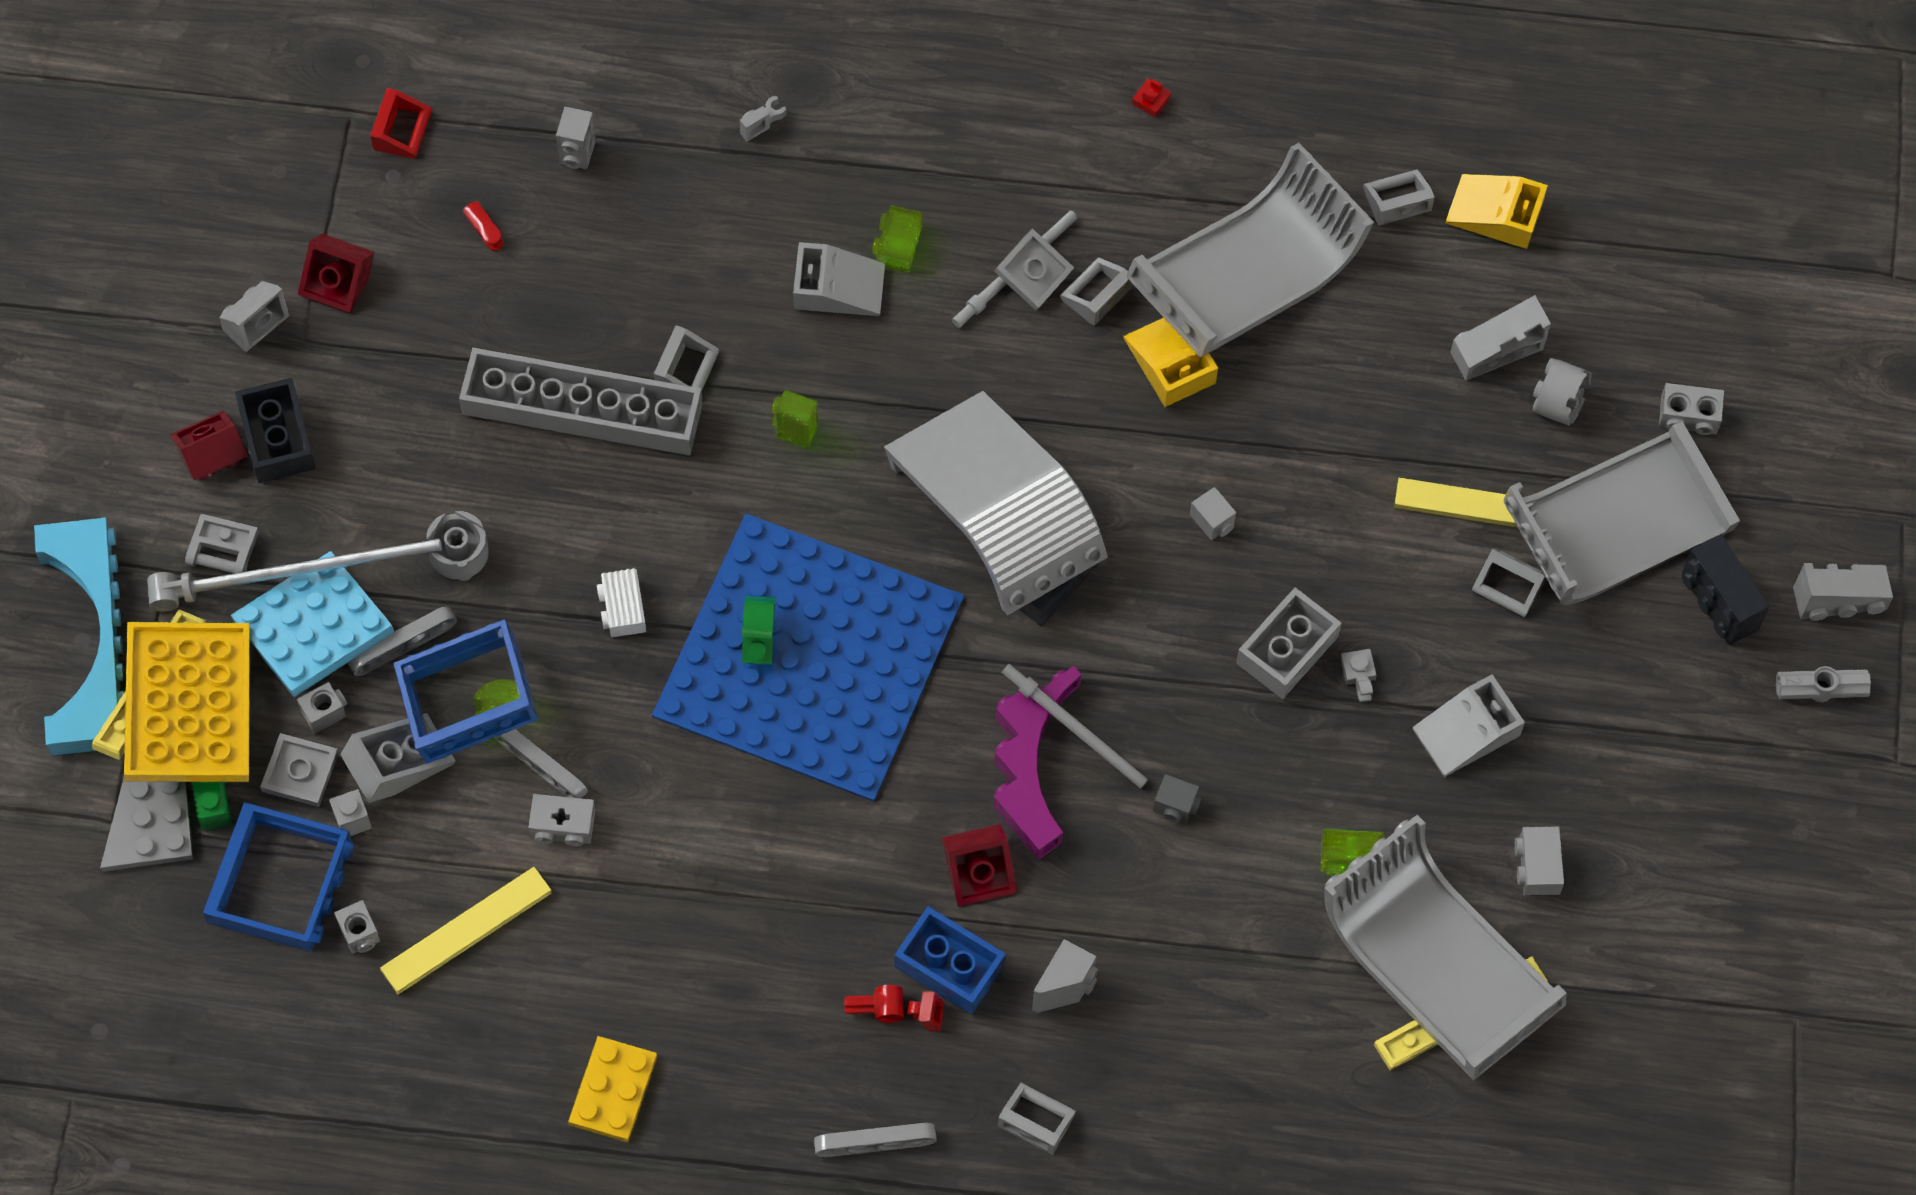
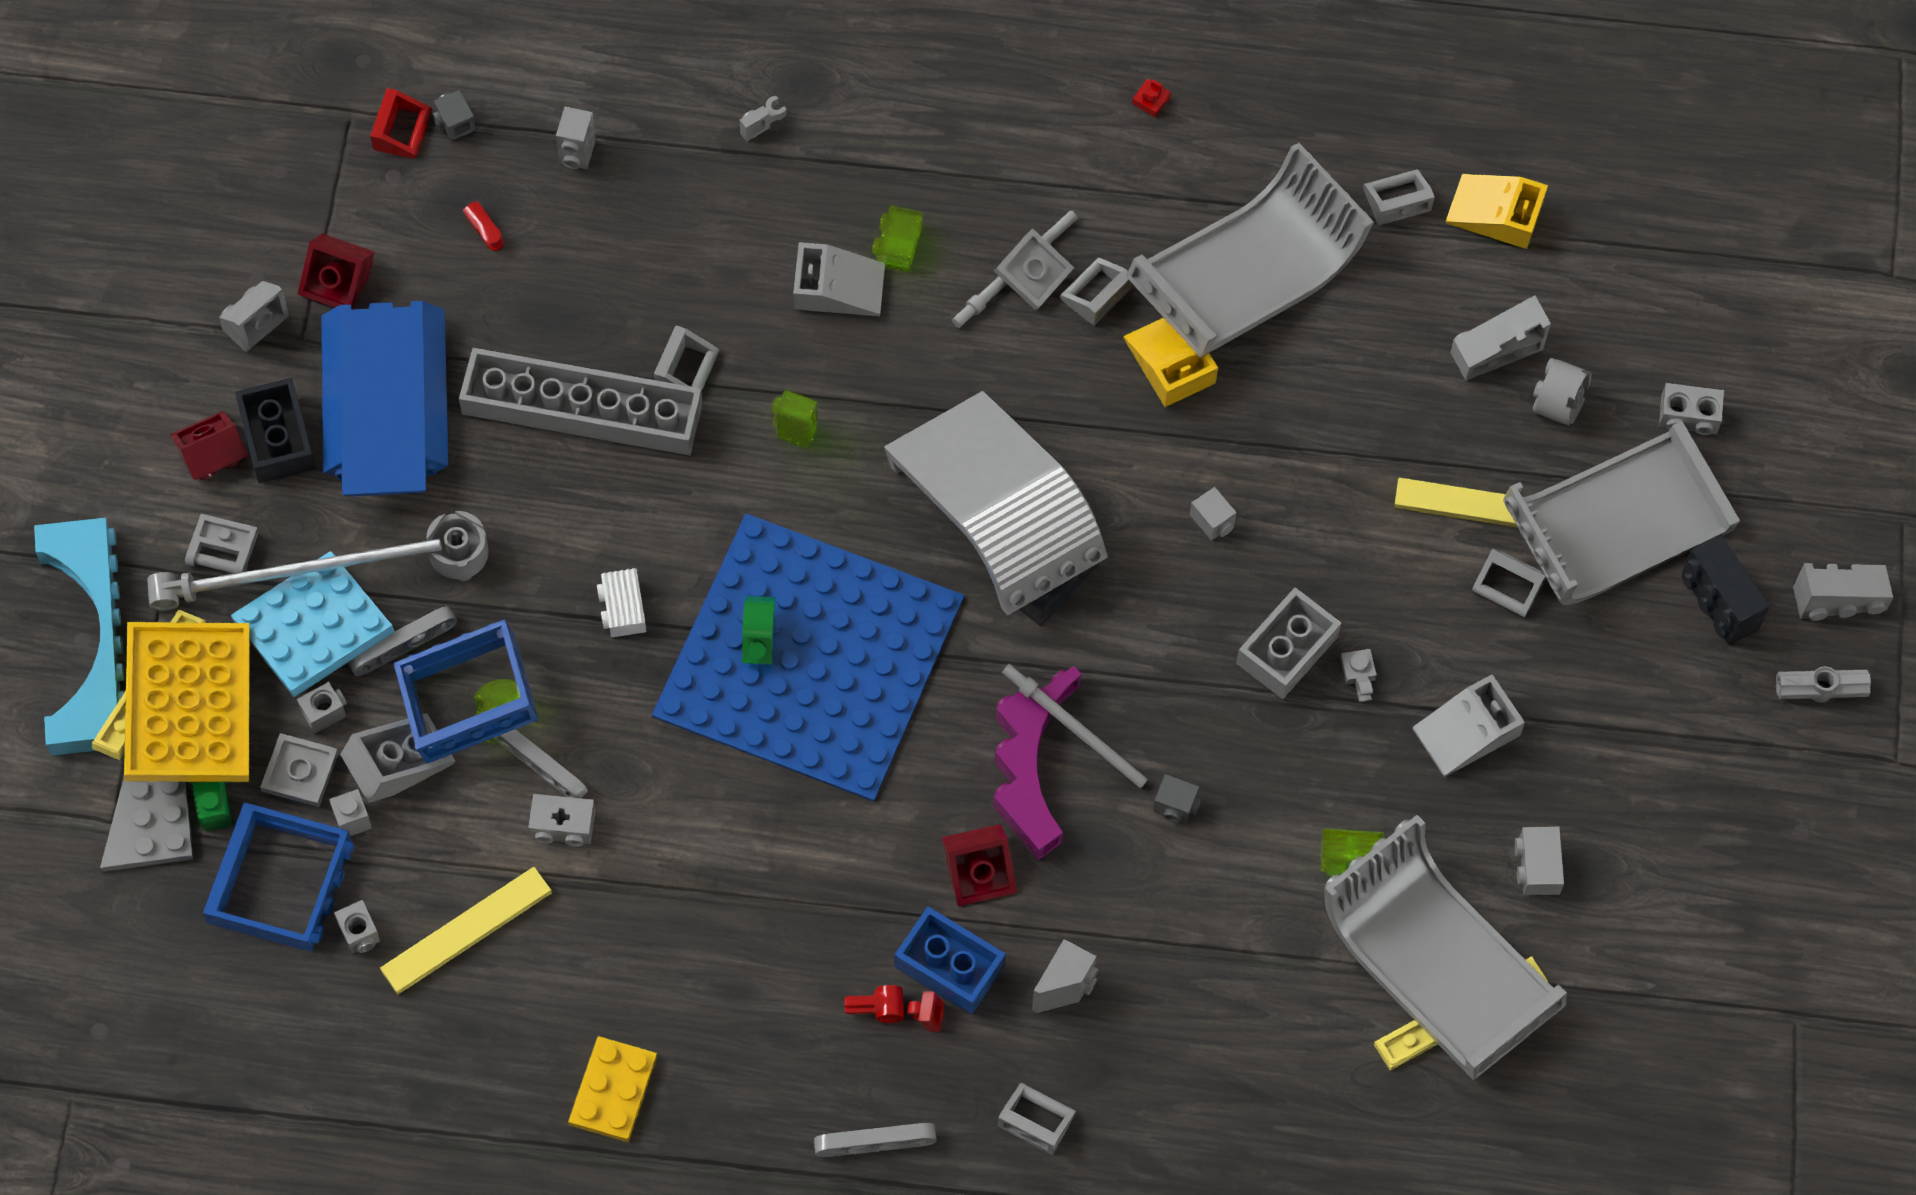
(384, 397): none -> blue panel
(453, 115): none -> dark grey brick

